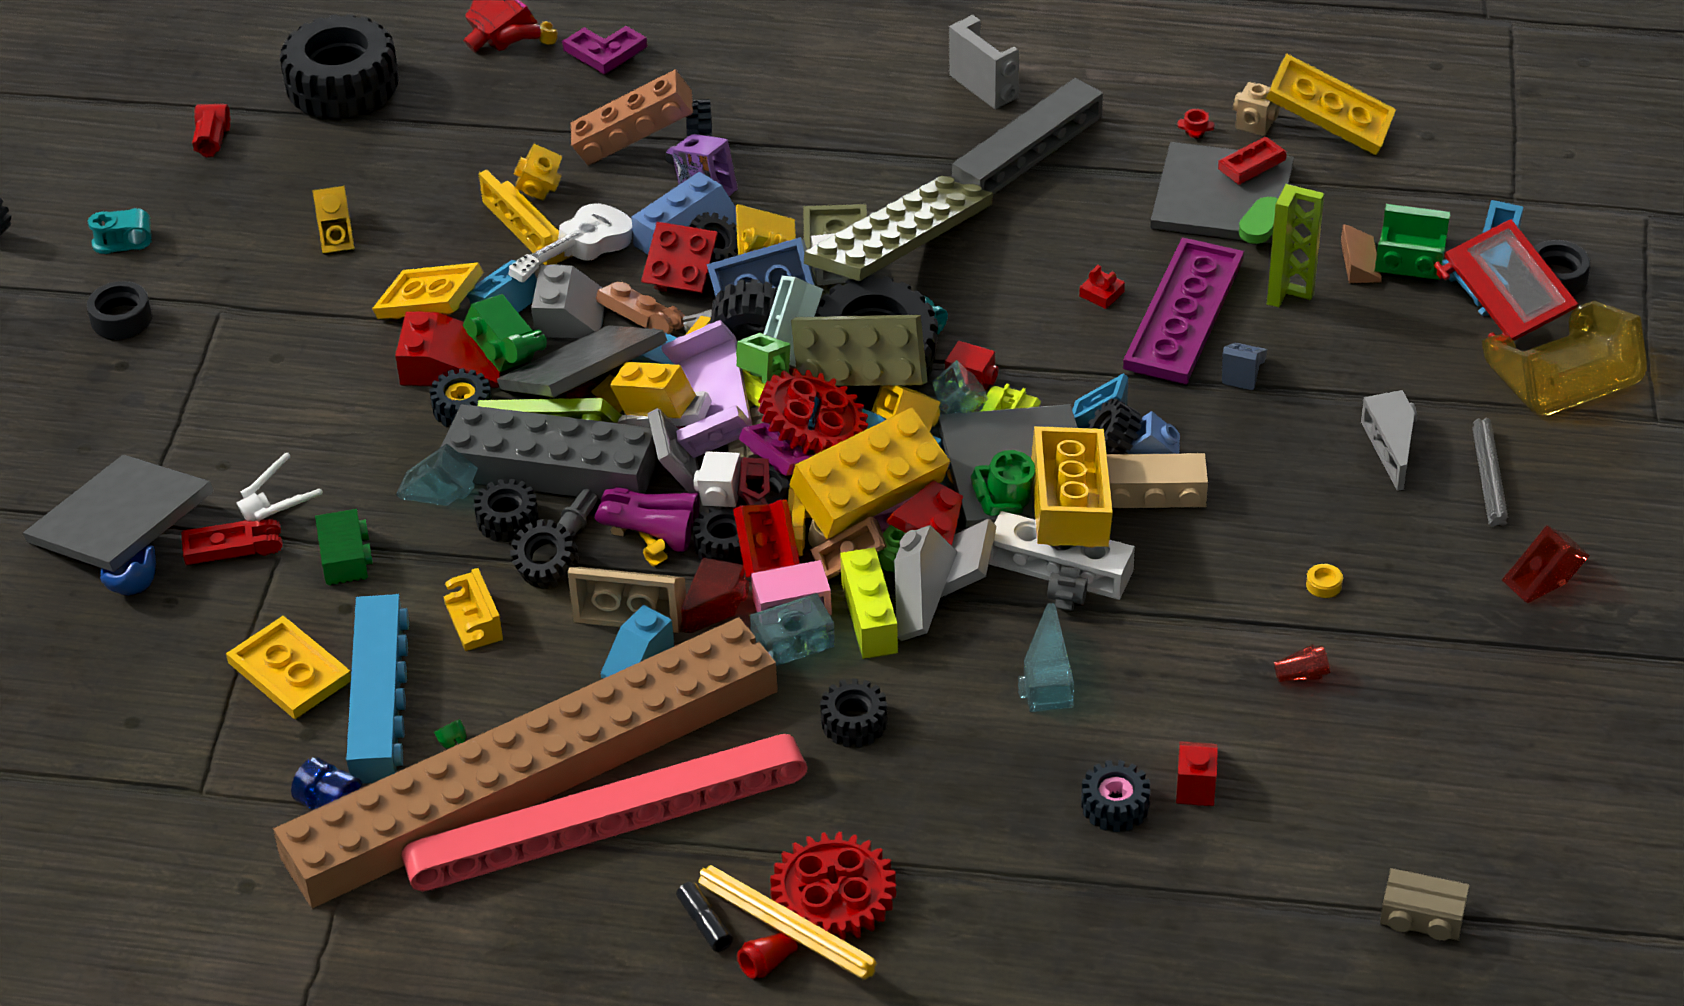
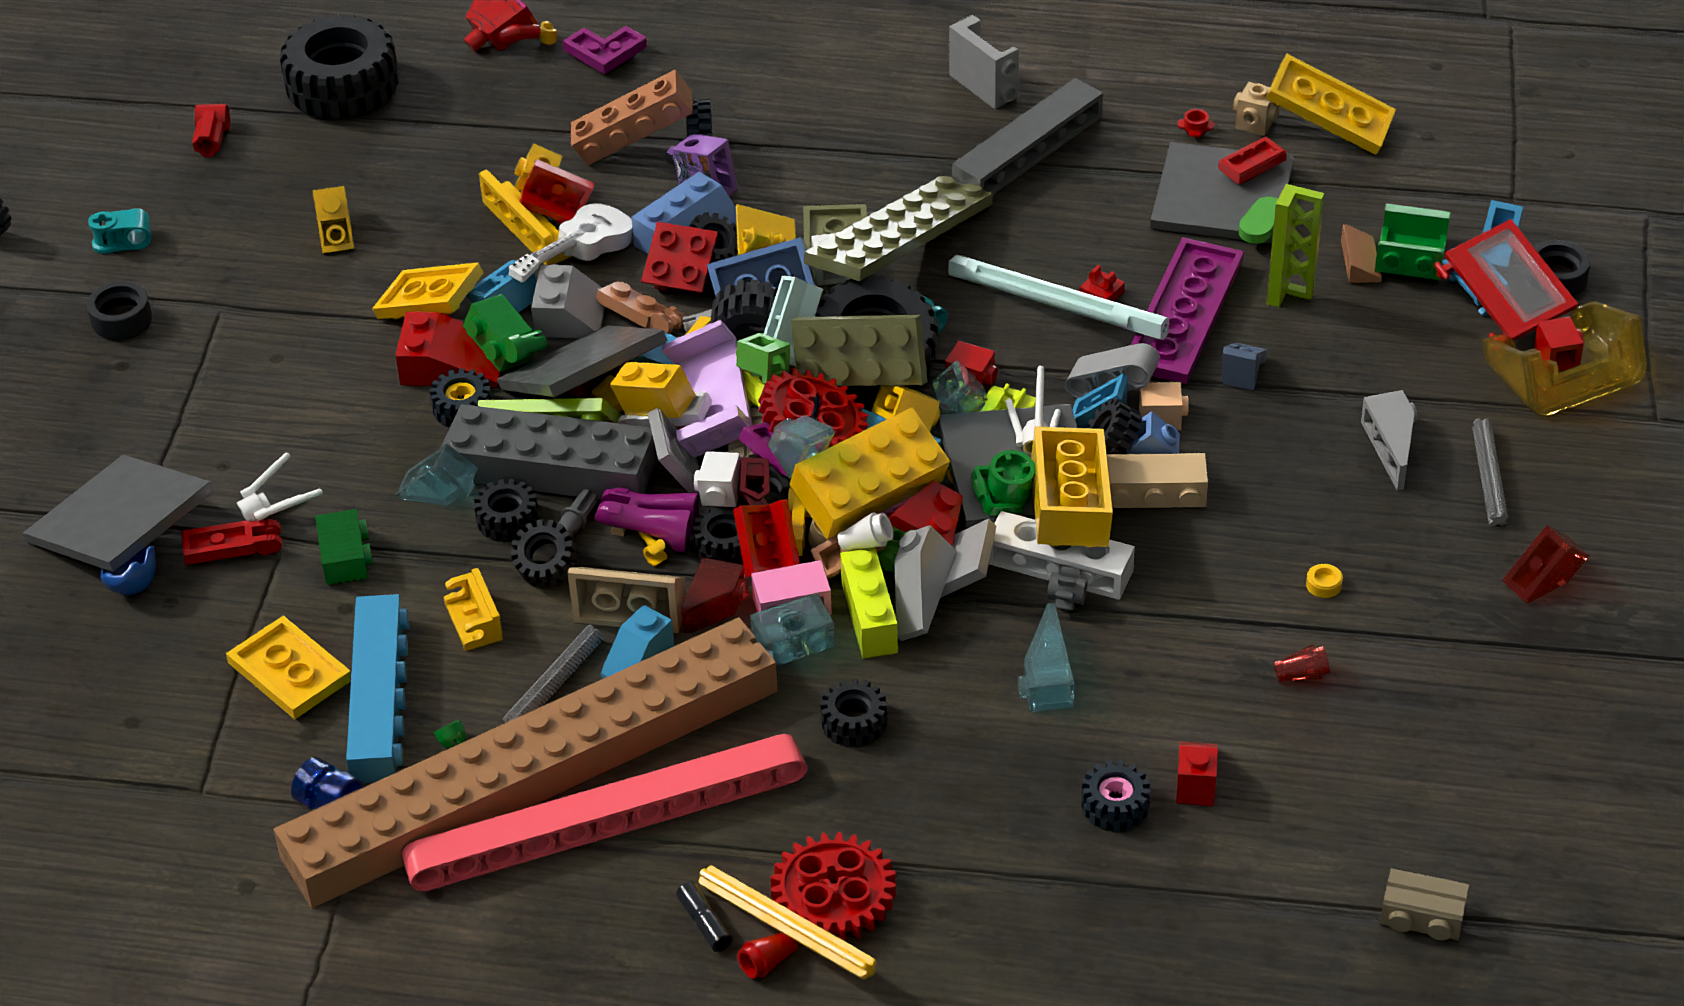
(554, 192): none -> red bracket
(556, 673): none -> light grey axle
(799, 440): none -> clear light blue slope
(867, 533): none -> white cone
(1025, 437): none -> white plant
(1060, 297): none -> light aqua piece
(1096, 369): none -> light grey beam
(1165, 401): none -> light nougat brick
(1560, 342): none -> red brick

